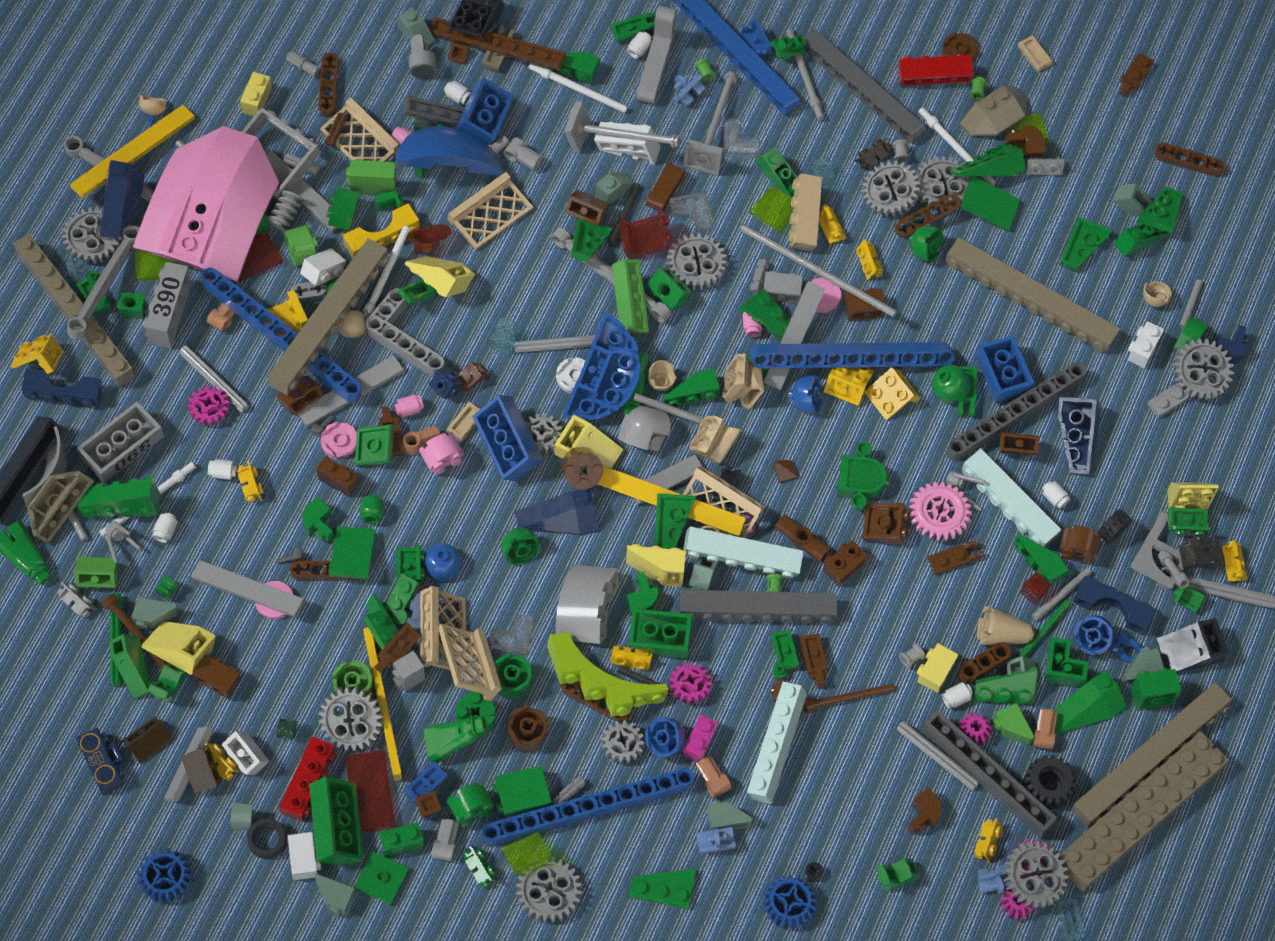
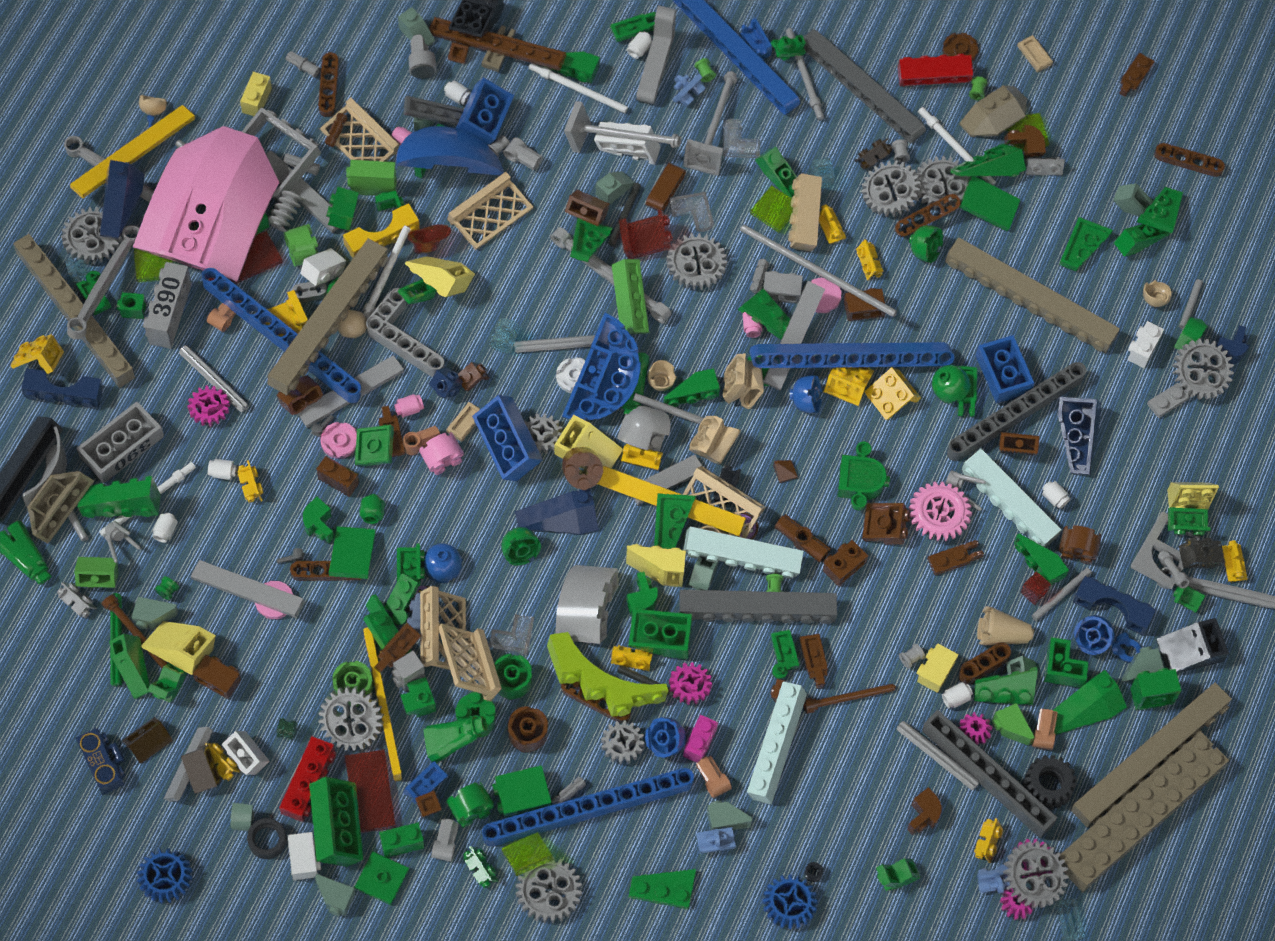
(418, 699): none -> green brick
(641, 457): none -> yellow hinge
(678, 290): green brick -> none
(1044, 629): green bar -> none
(1114, 526): black tyre -> none

